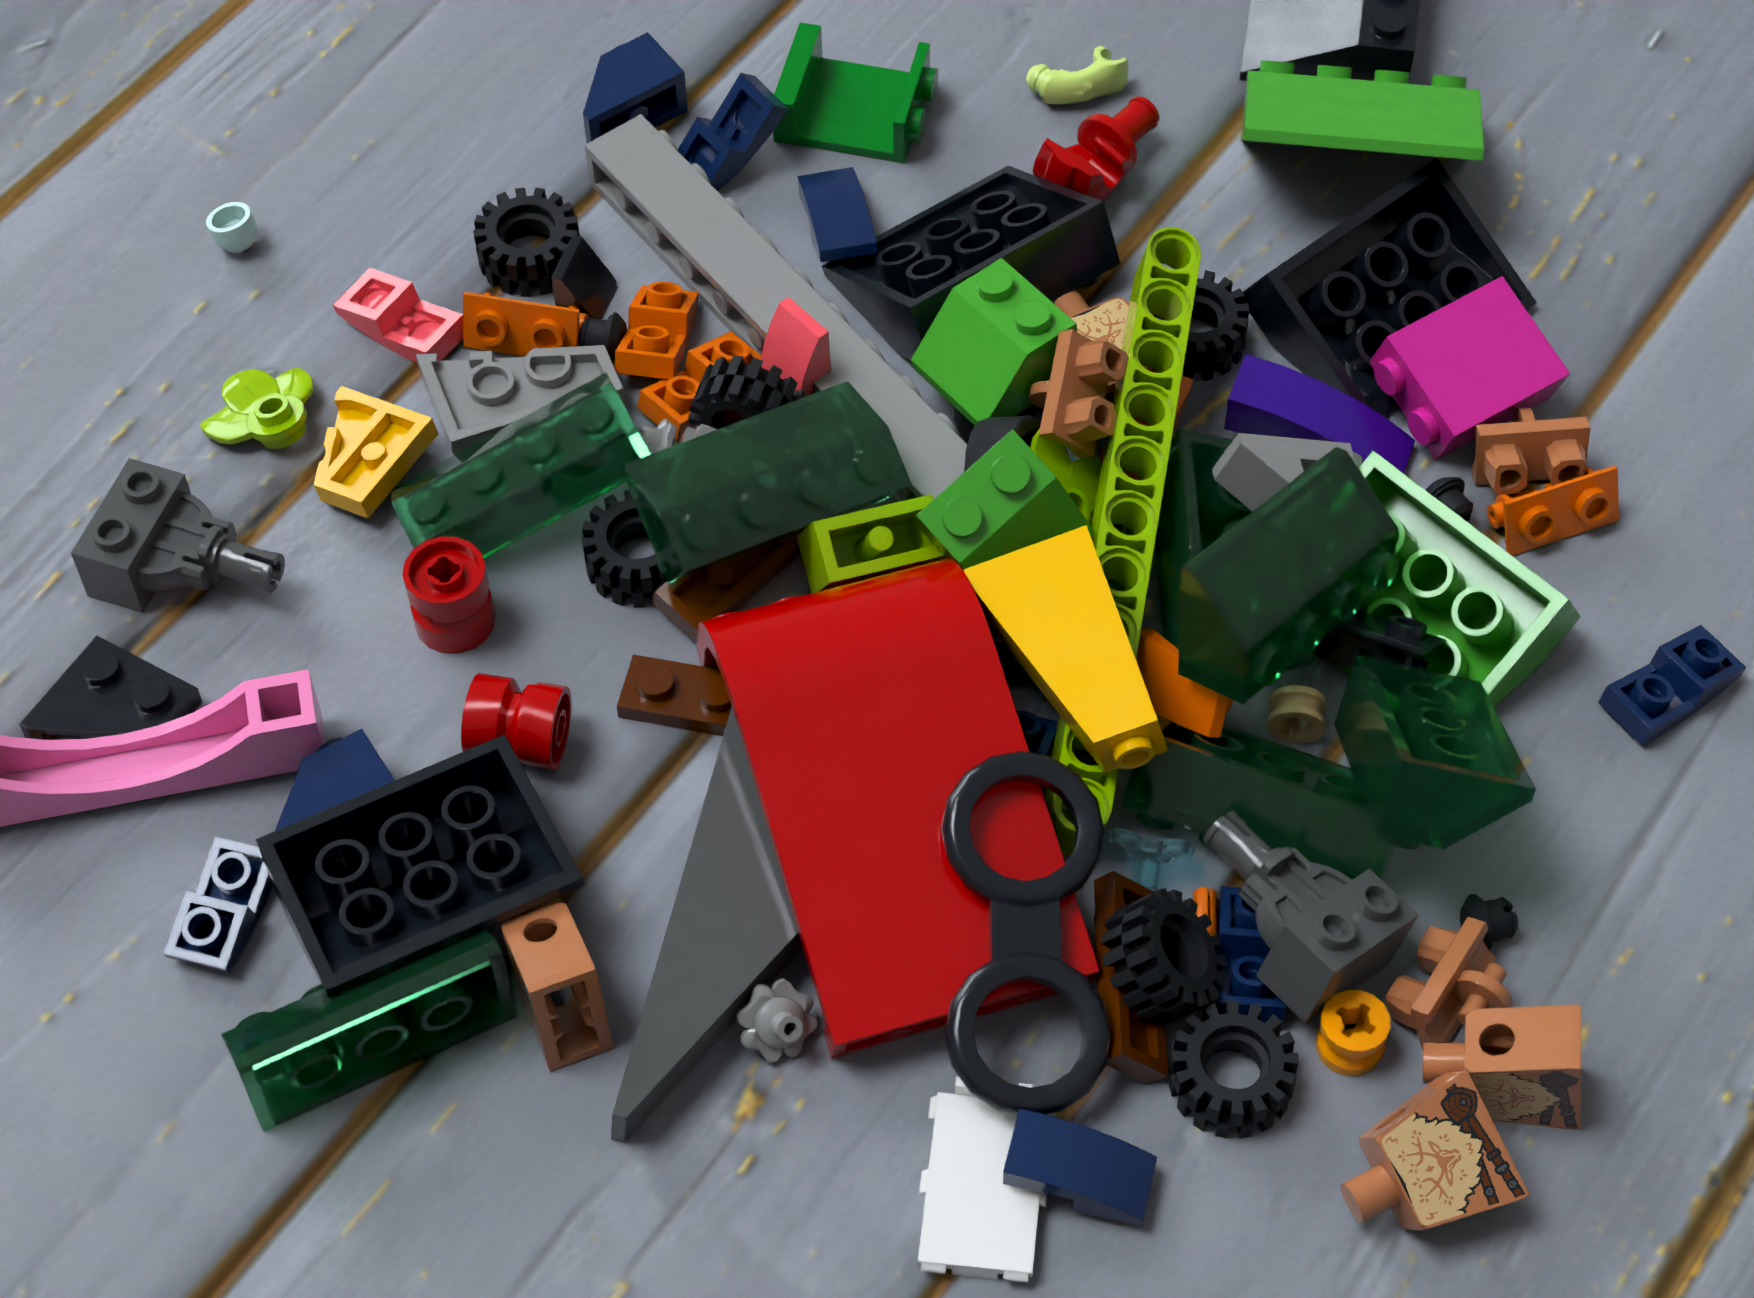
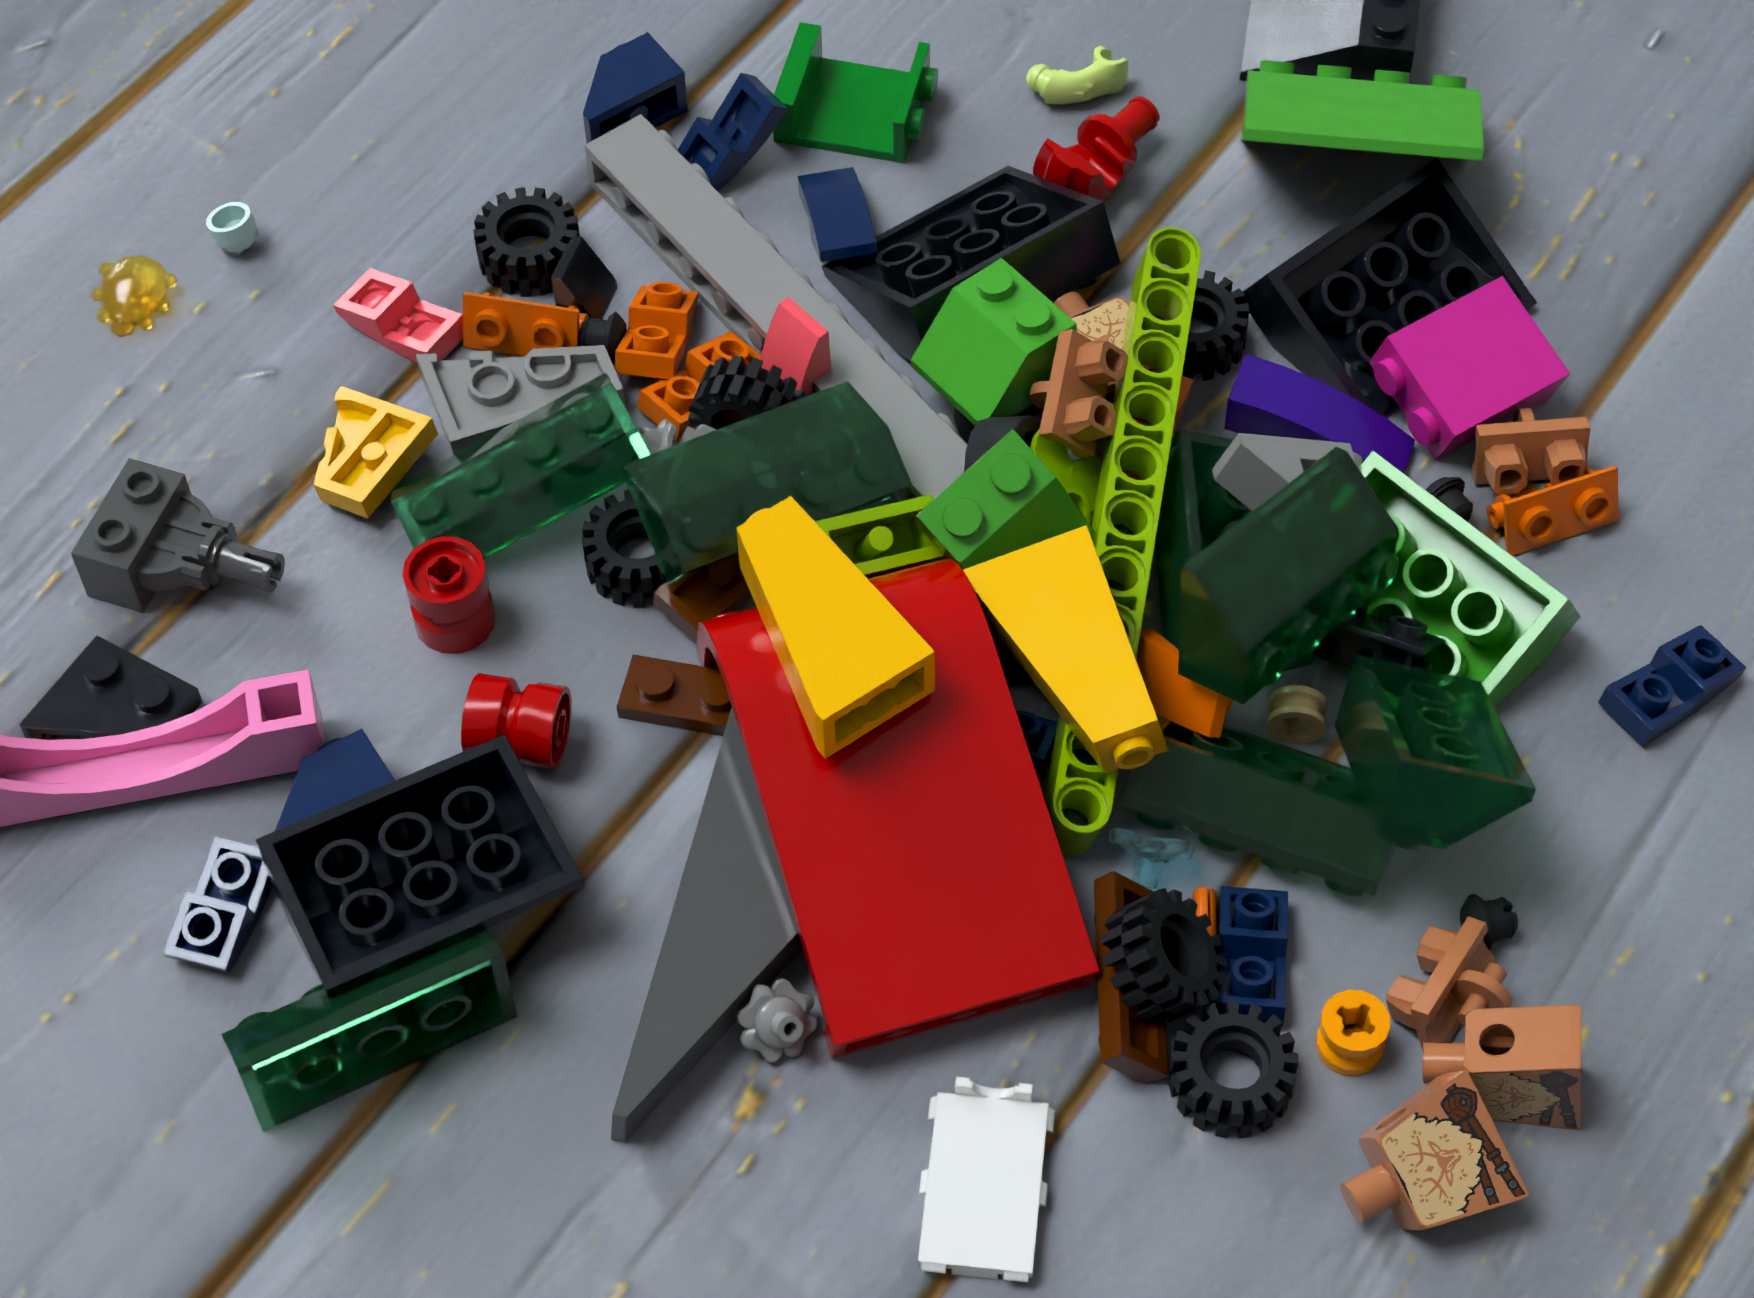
(132, 293): none -> clear yellow piece
(262, 408): lime plate -> none
(549, 956): nougat torso -> none
(831, 628): none -> yellow slope
(1025, 933): black bar -> none
(1080, 1164): dark blue slope -> none
(1317, 921): dark grey brick -> none

